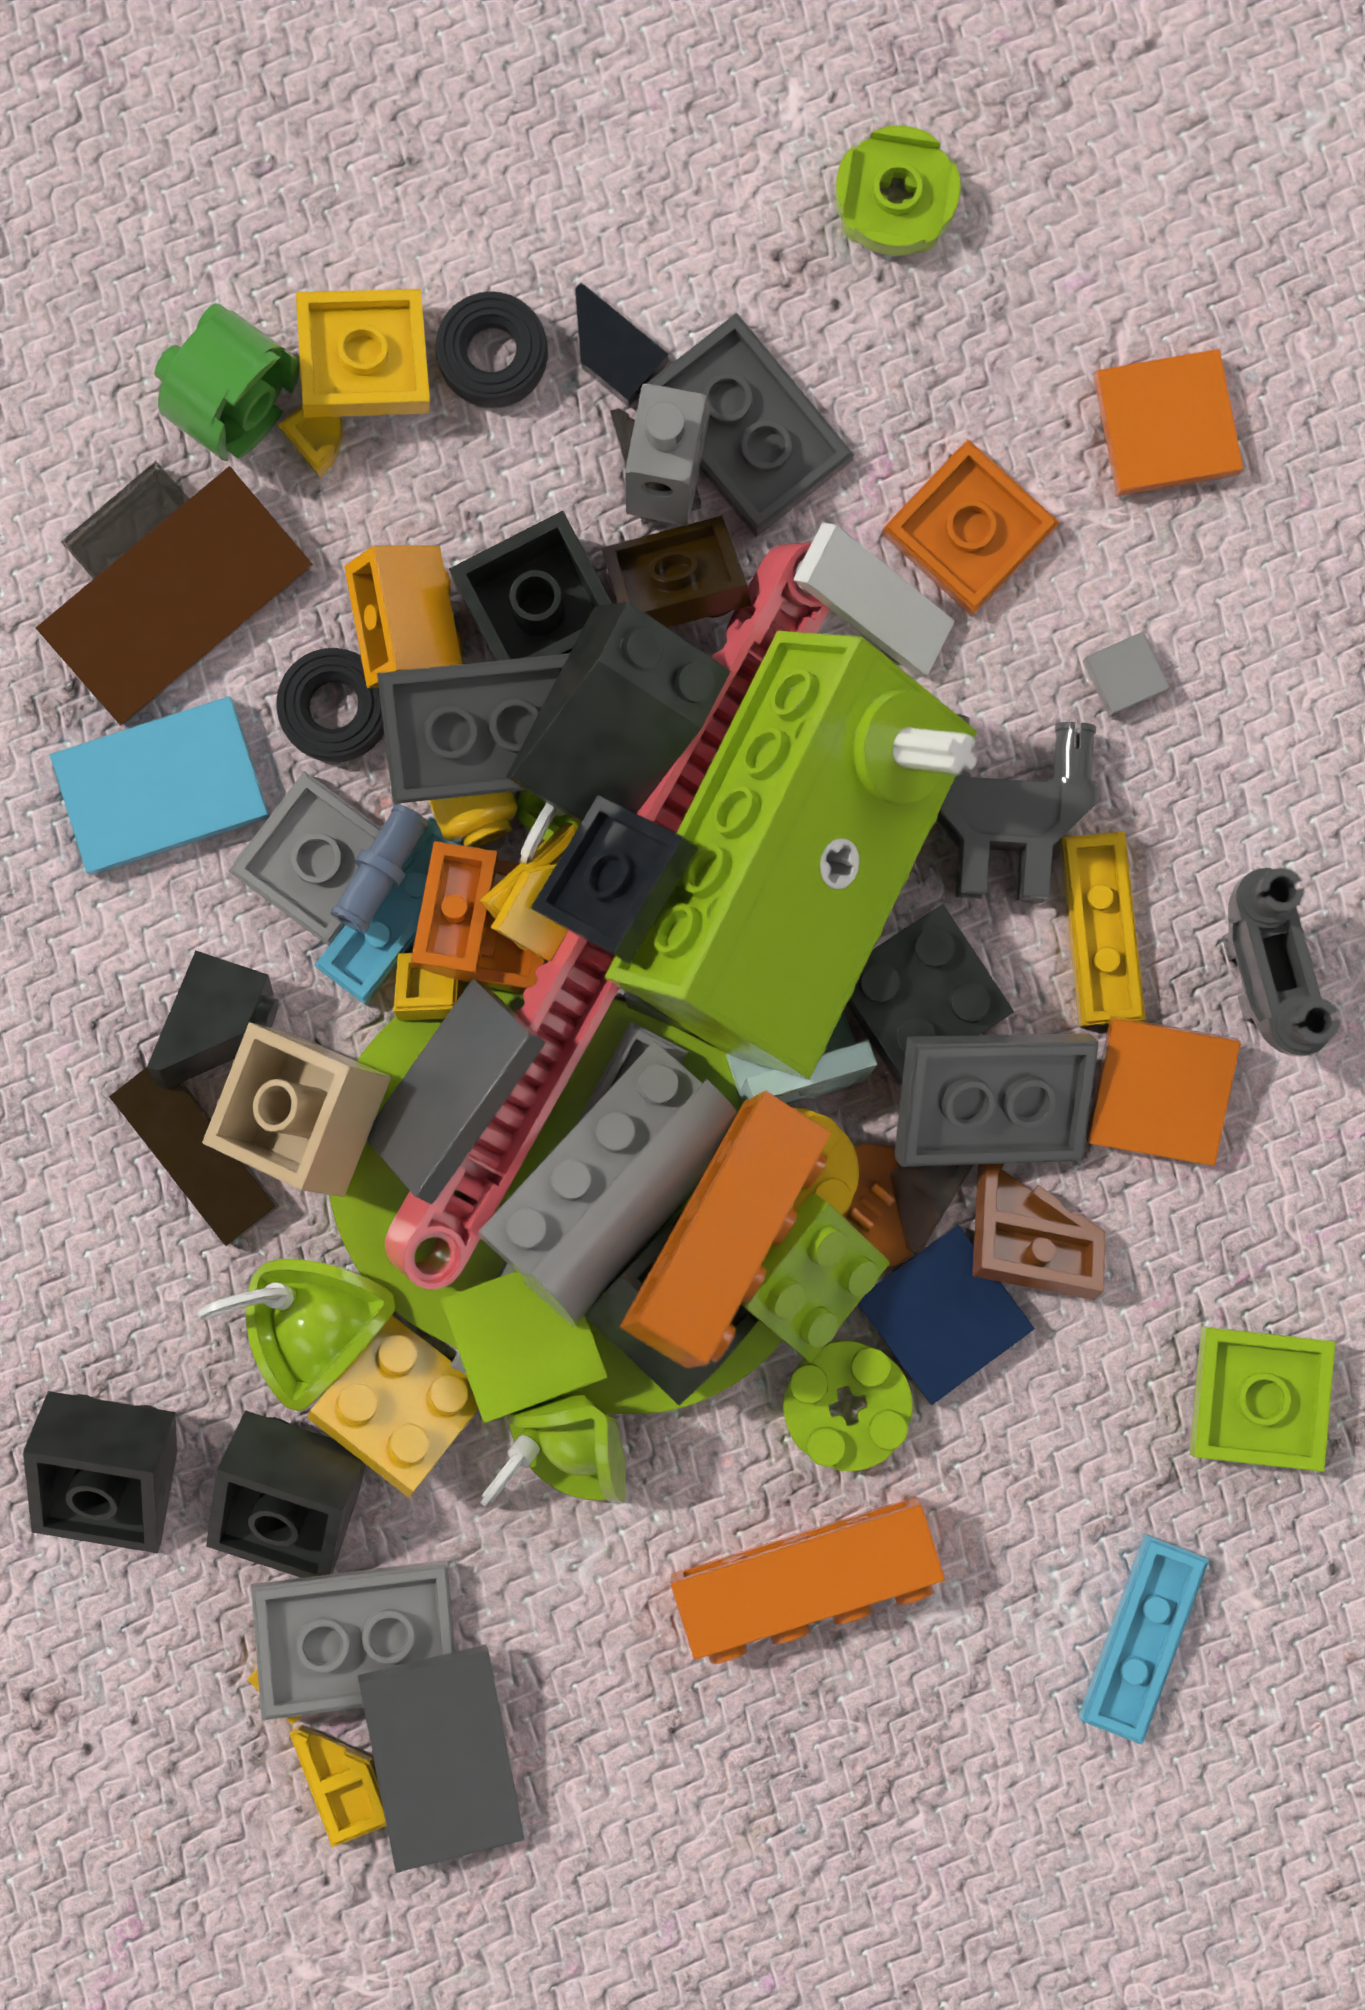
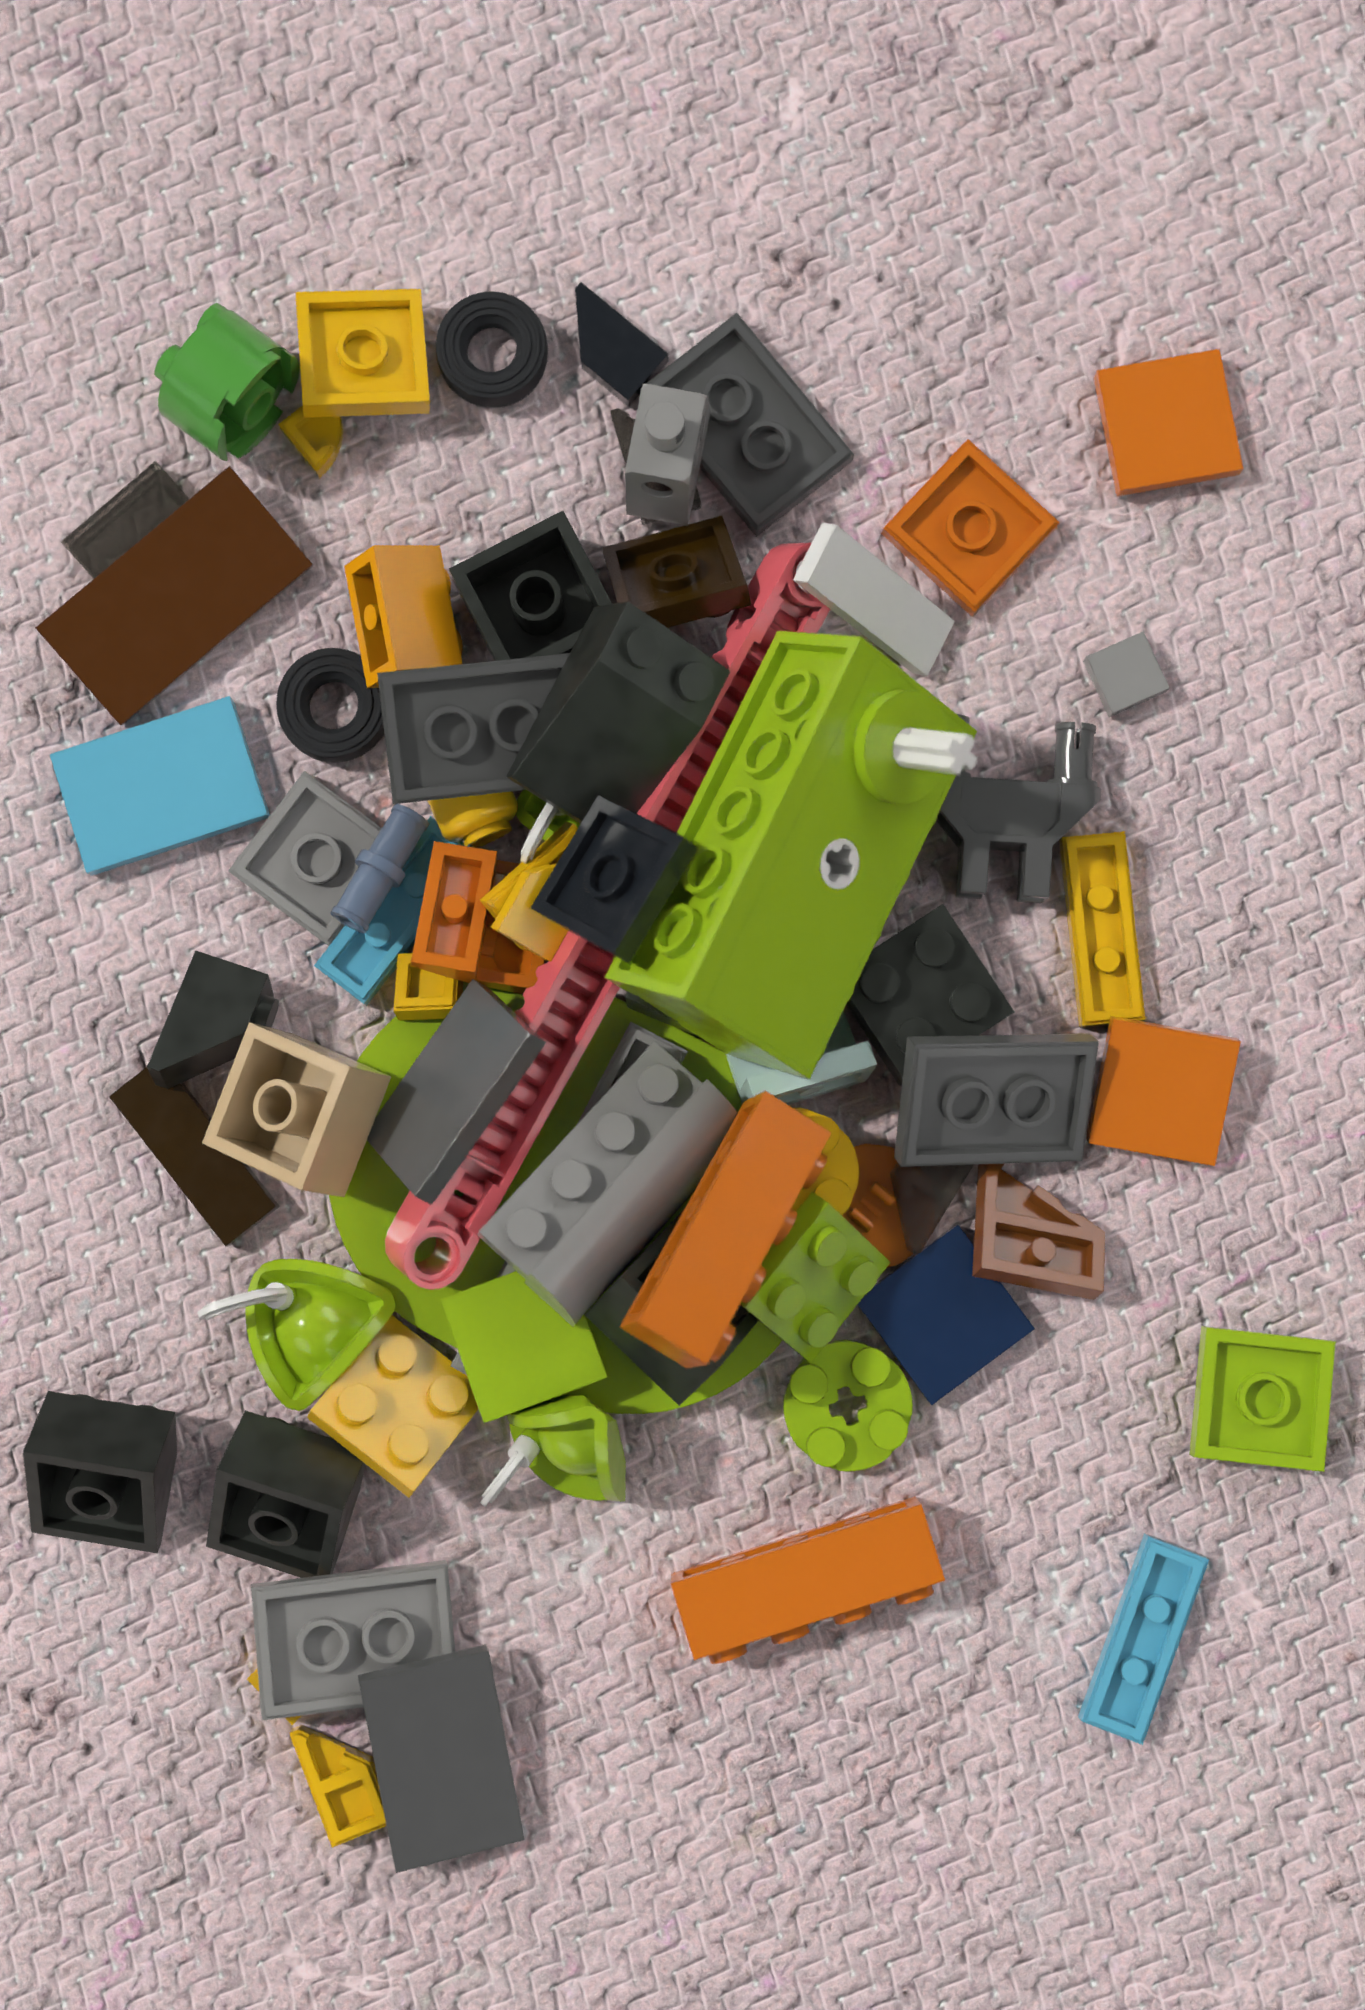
(889, 226): lime plate -> none
(1276, 963): dark grey connector -> none

